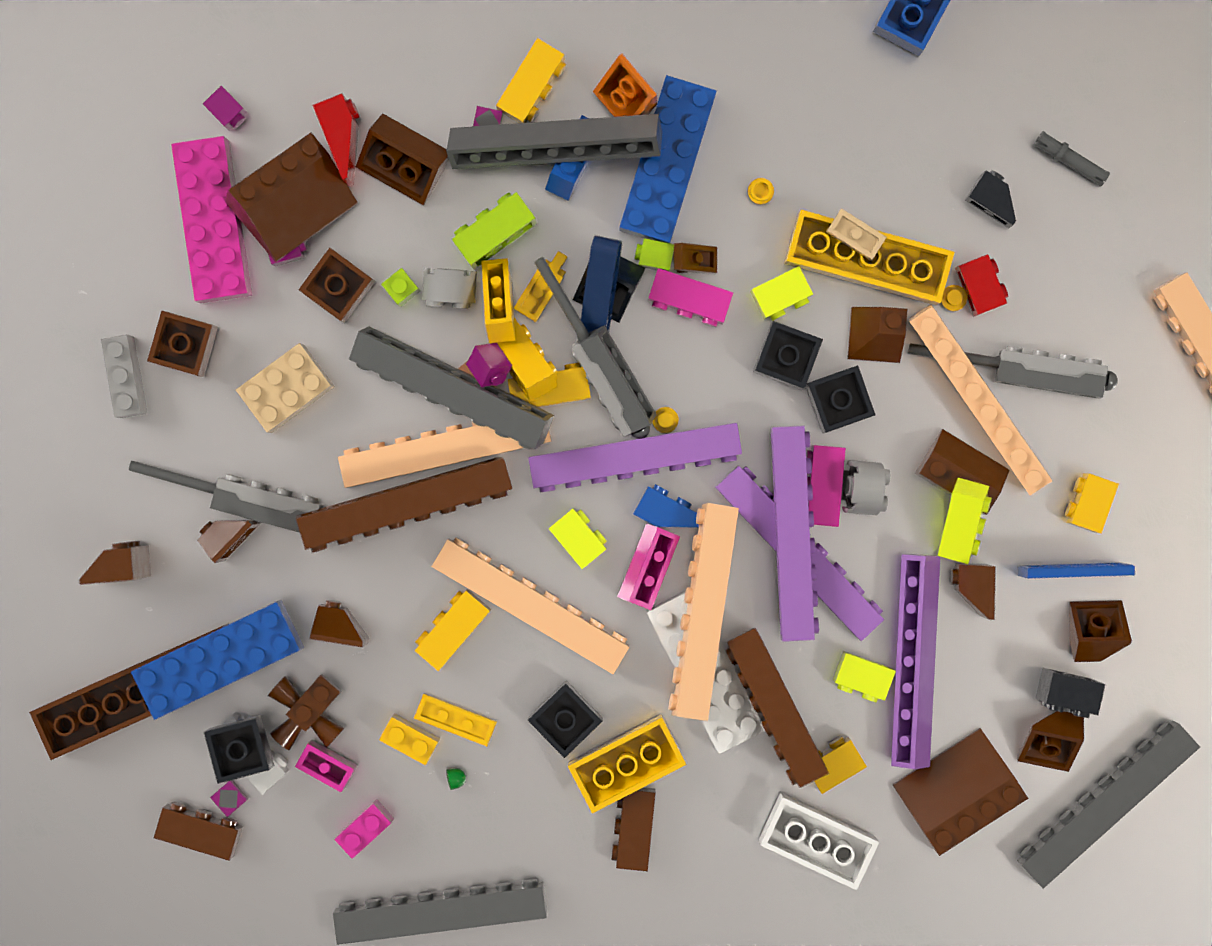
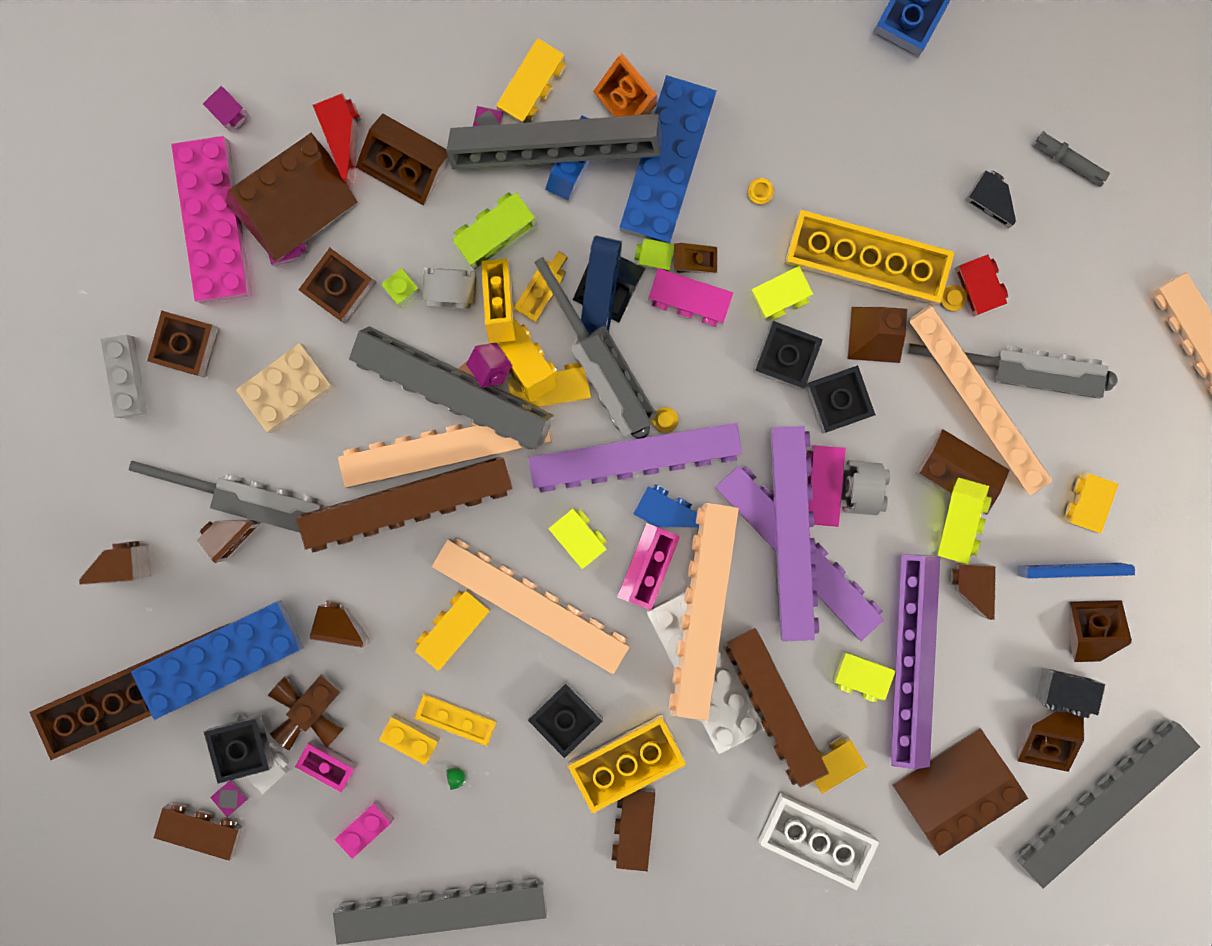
(856, 234): tan plate -> none

